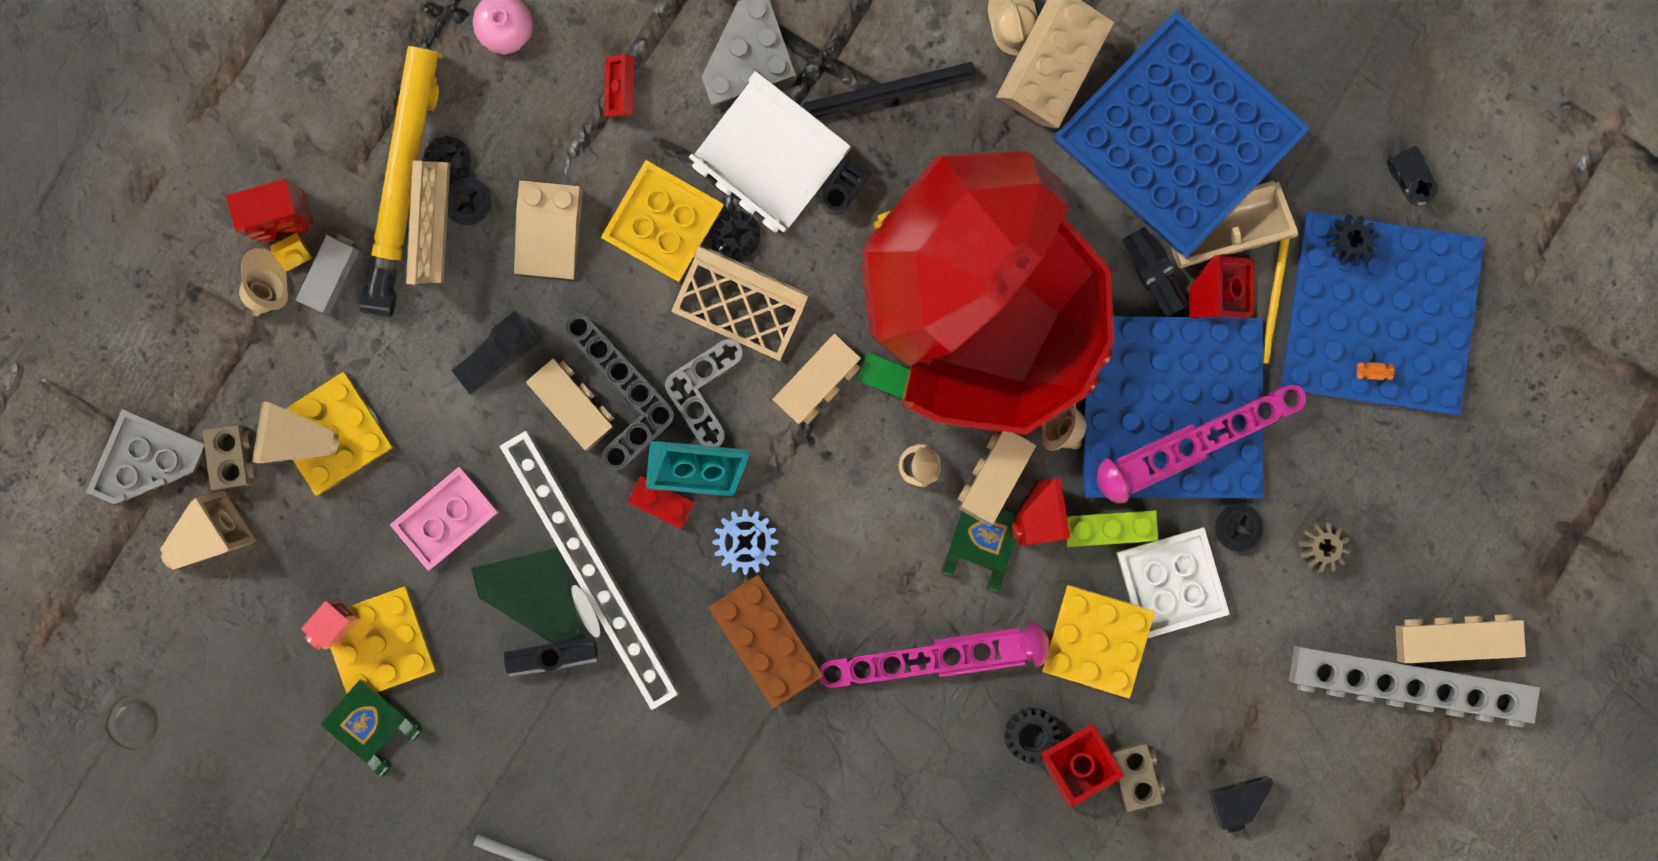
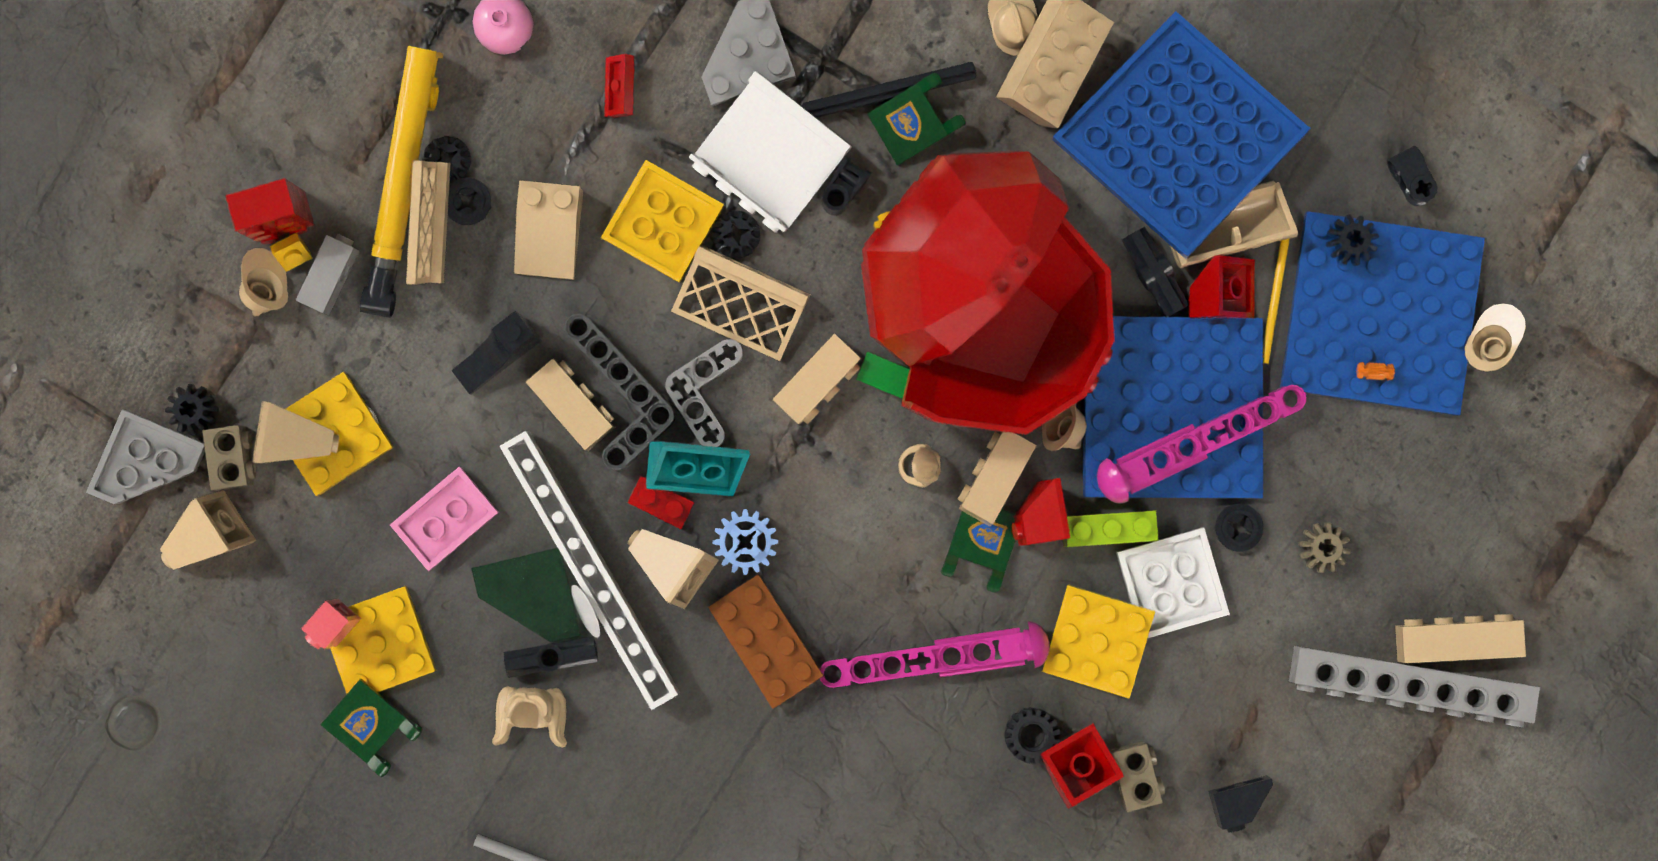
(180, 407): none -> black gear
(530, 709): none -> tan hair
(671, 565): none -> tan slope
(910, 122): none -> dark green flag
(1495, 337): none -> tan piece

